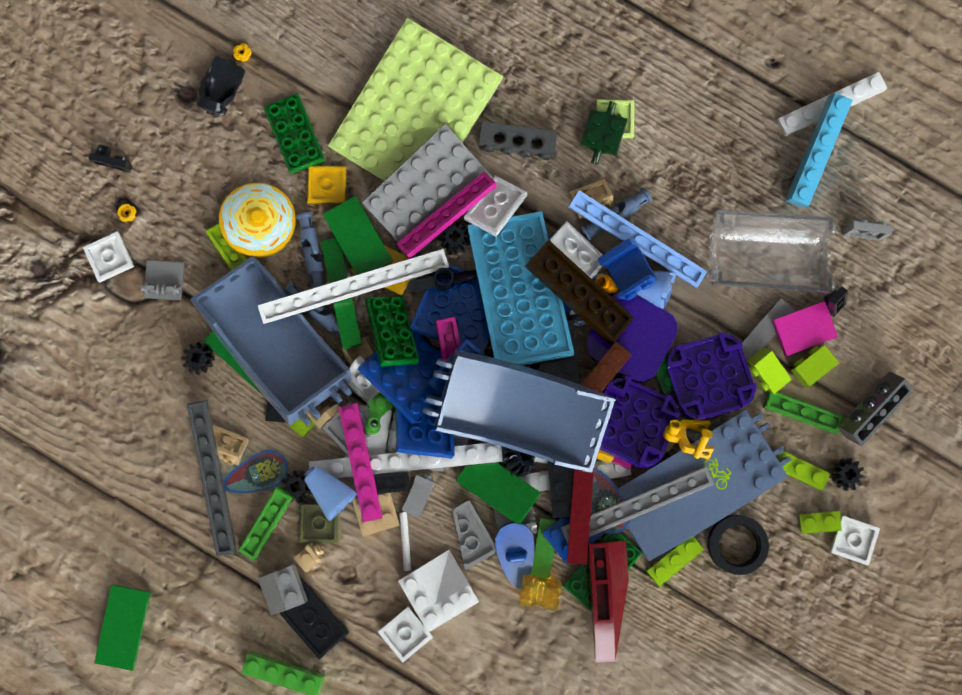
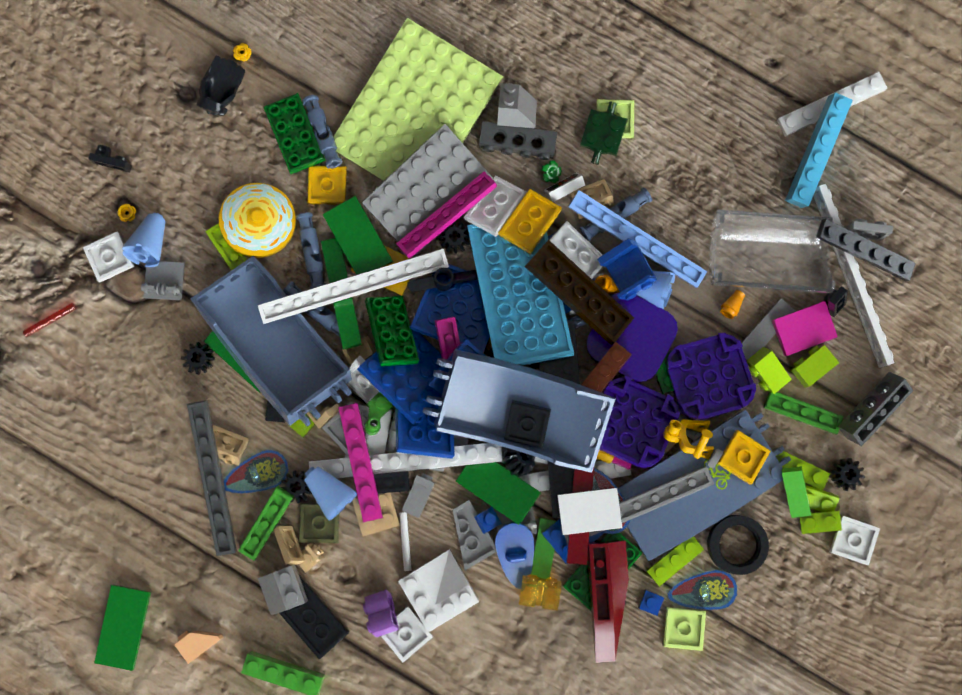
(50, 319): none -> clear red bar
(146, 241): none -> light blue cone
(196, 643): none -> light nougat slope
(289, 545): none -> tan plate
(318, 121): none -> sand blue piece
(380, 613): none -> medium lavender brick
(487, 520): none -> blue plate
(516, 107): none -> light grey slope
(527, 424): none -> black tile
(530, 221): none -> yellow tile
(551, 171): none -> green plant
(565, 187): none -> white slope
(589, 511): none -> white tile
(651, 602): none -> blue plate
(684, 628): none -> yellowish green tile
(705, 591): none -> clear light blue shield
(715, 457): none -> light grey tile
(732, 305): none -> light orange cone
(743, 457): none -> yellow tile
(796, 492): none -> bright green tile
(821, 500): none -> lime plate
(856, 285): none -> white plate
(865, 250): none -> plate

